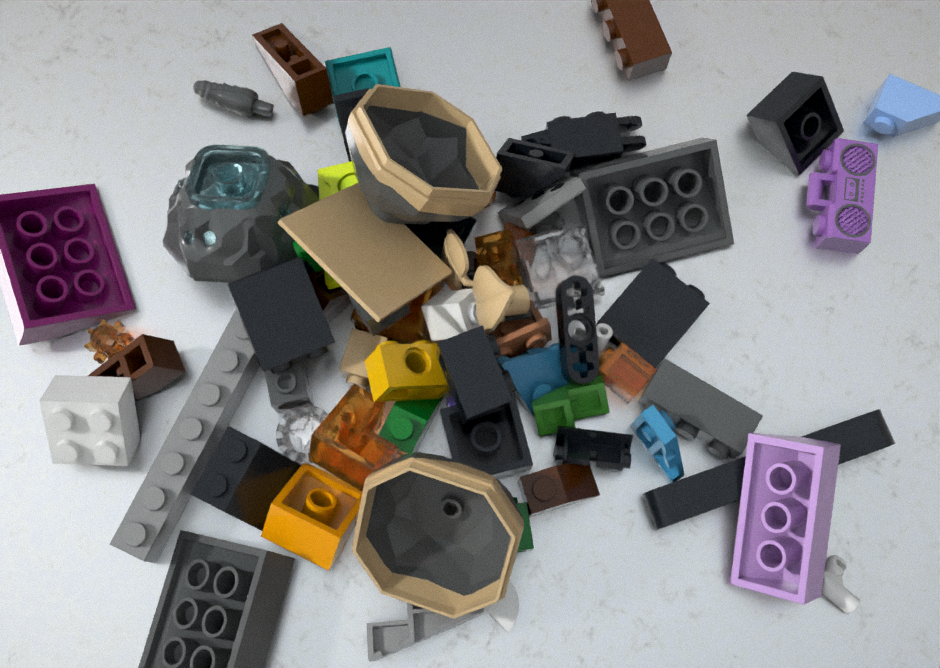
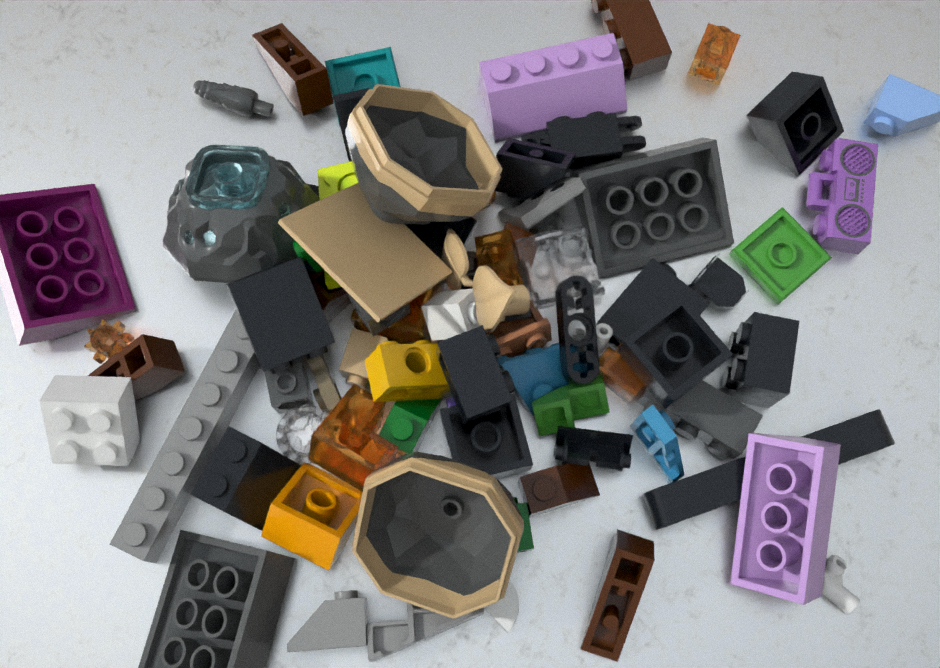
(327, 393): none -> dark tan plate
(334, 625): none -> light grey slope
(552, 82): none -> lavender slope
(618, 594): none -> reddish brown slope
(674, 352): none -> black brick
(711, 65): none -> clear orange brick
(720, 285): none -> black piece
(761, 360): none -> black brick
(780, 255): none -> bright green tile

